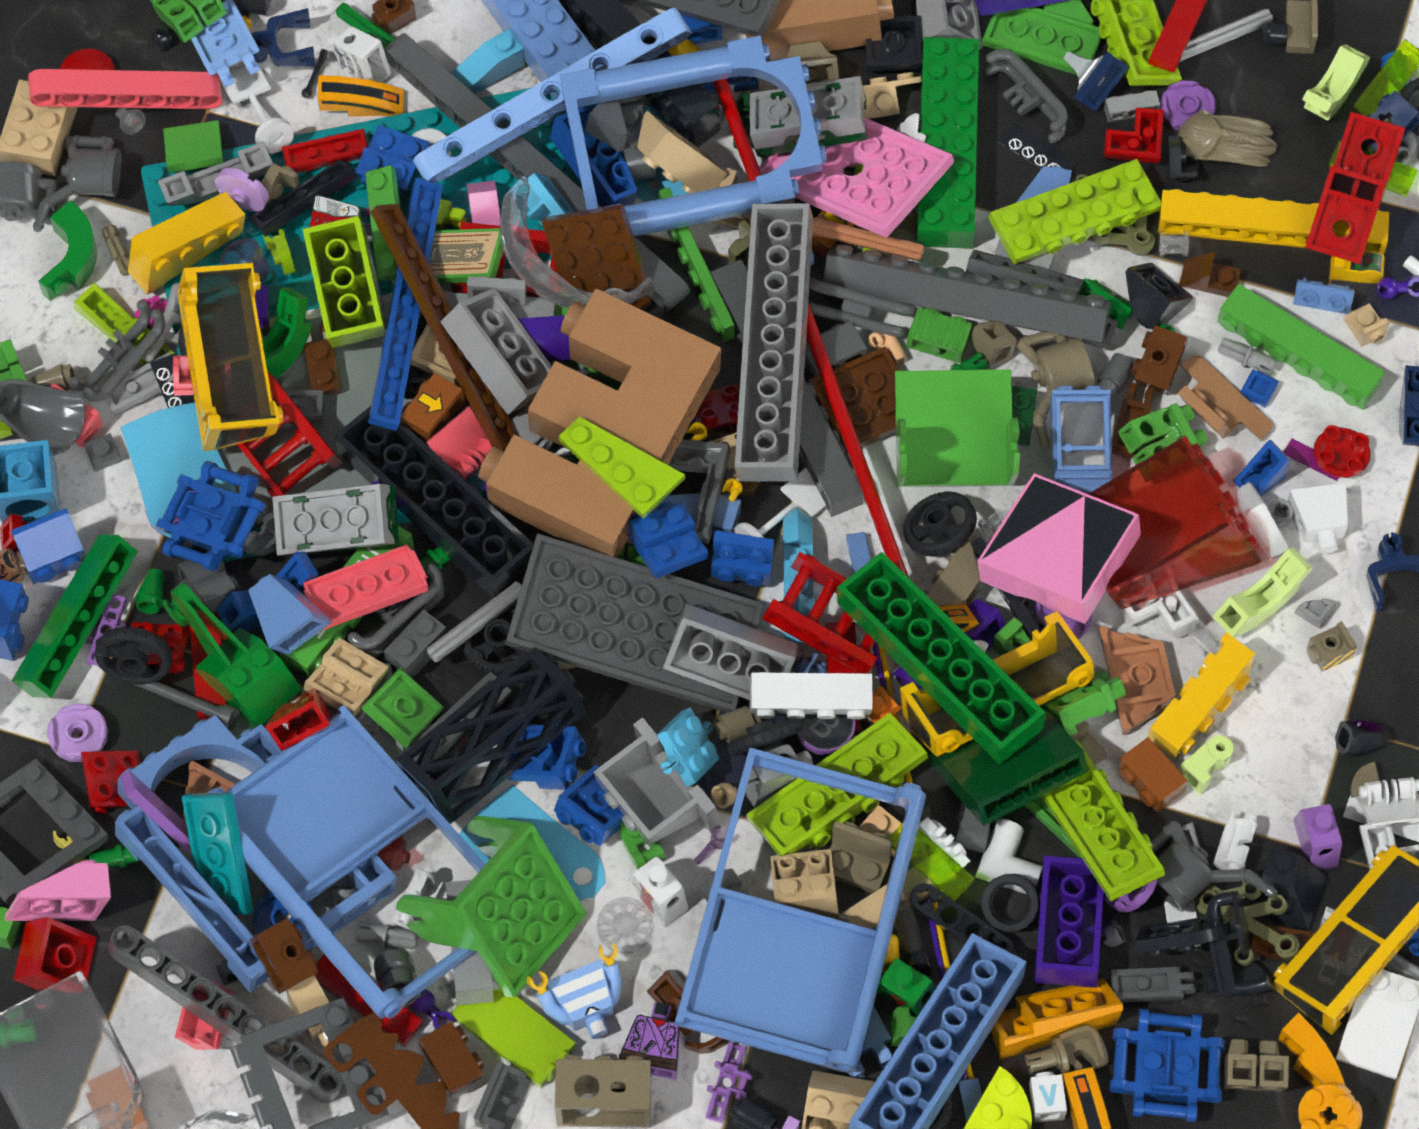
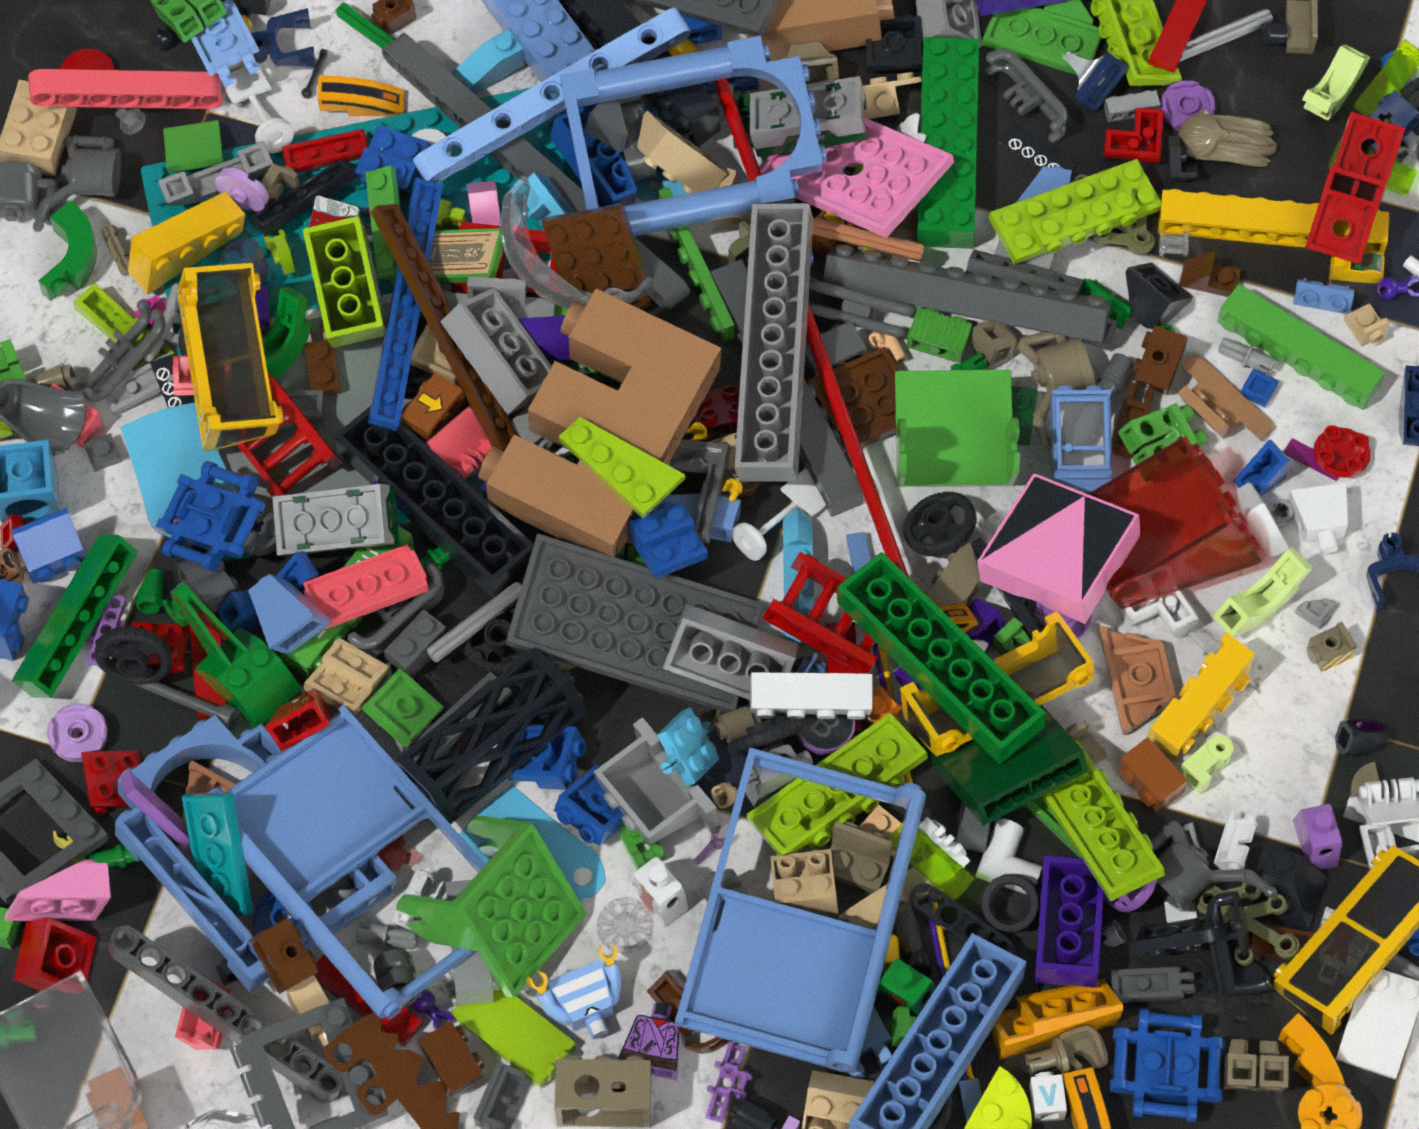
(360, 55): white torso -> none
(742, 558): blue plate -> none
(1086, 701): bright green hips -> none

